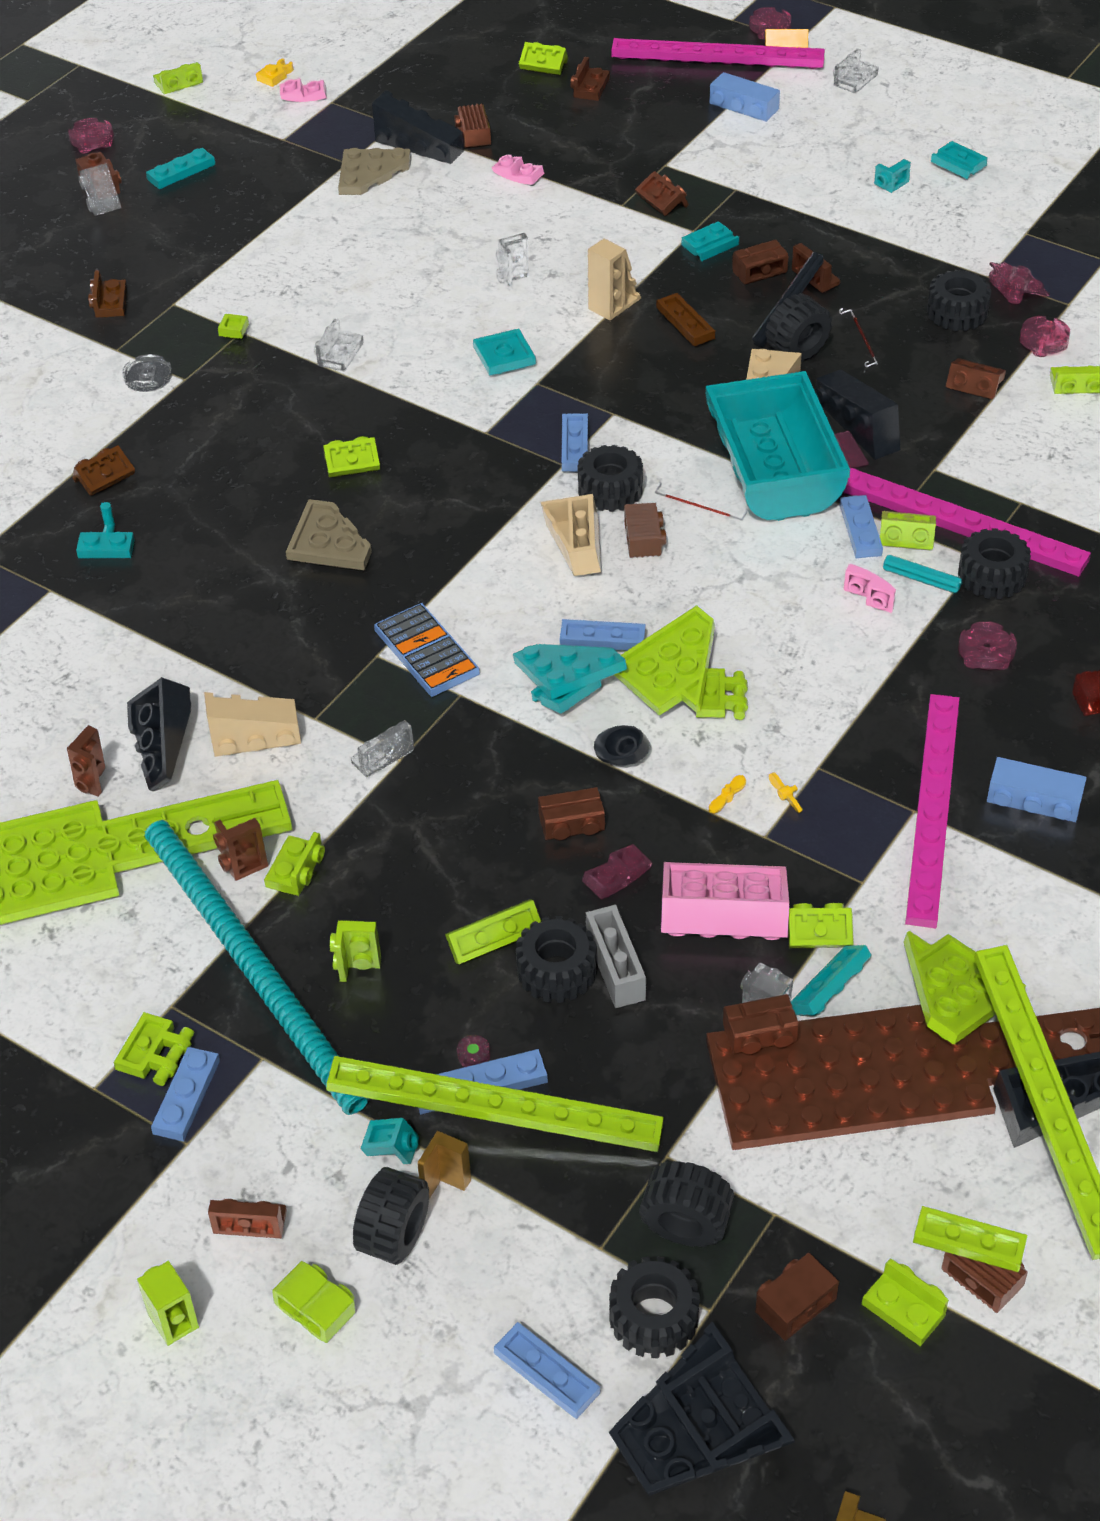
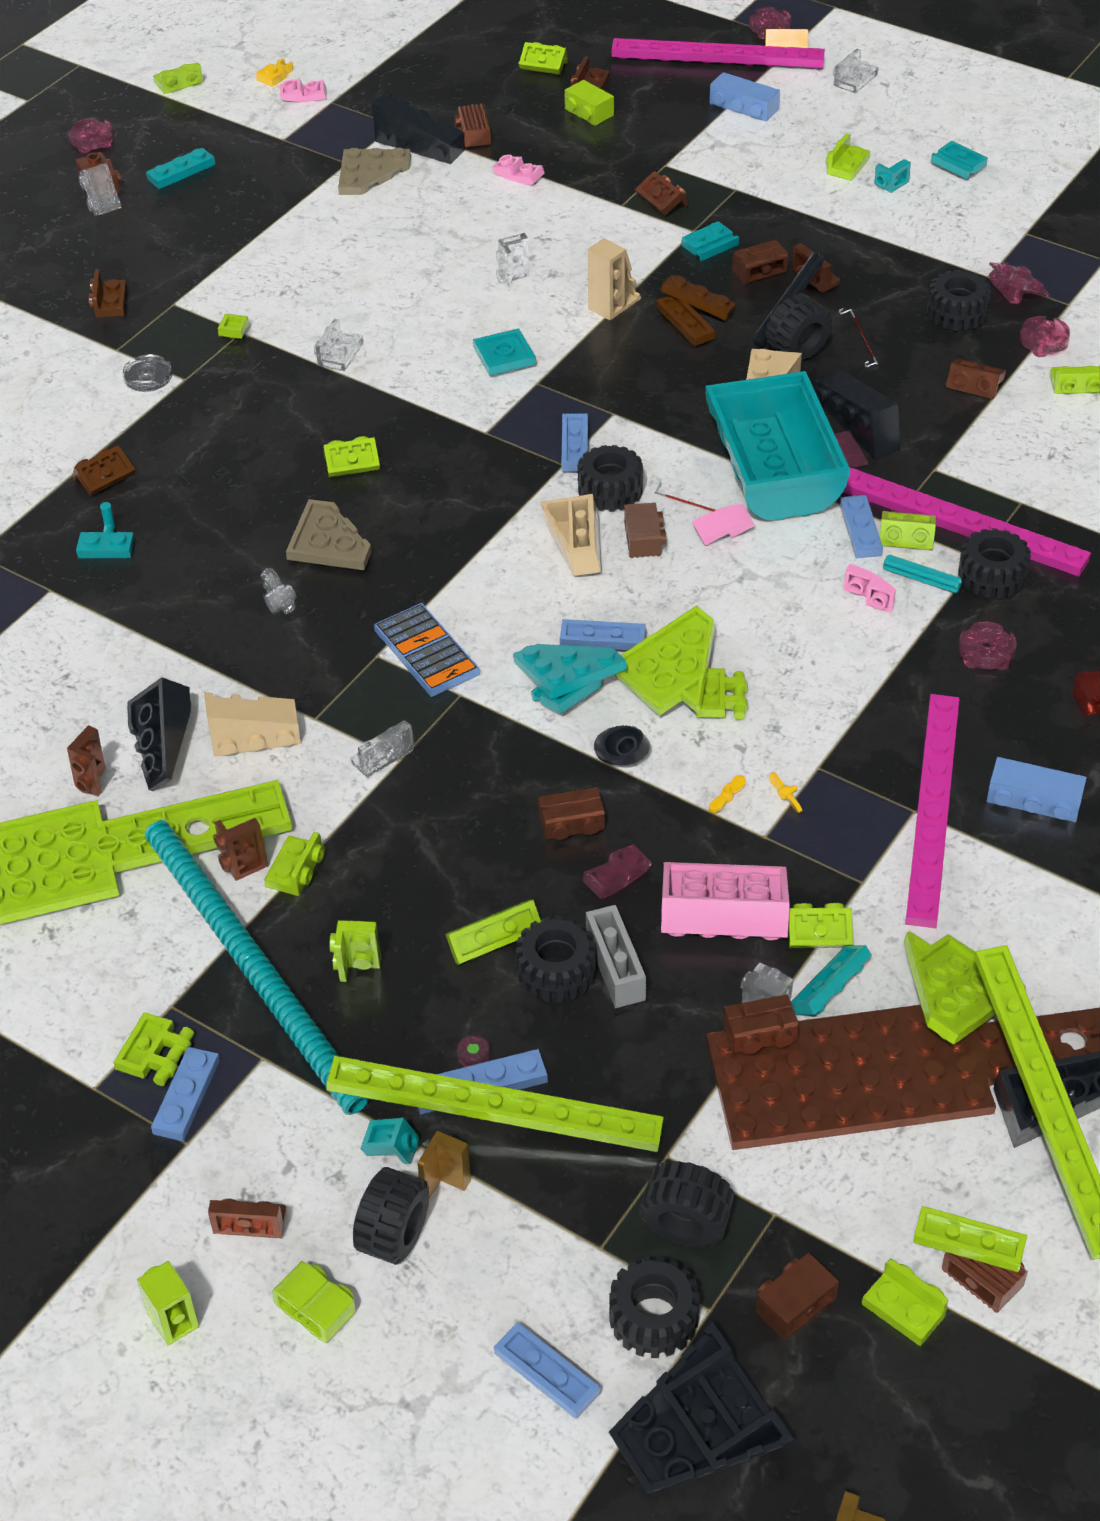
(277, 596): none -> clear plate
(589, 102): none -> lime brick
(698, 297): none -> reddish brown plate
(726, 520): none -> bright pink slope
(846, 160): none -> lime bracket

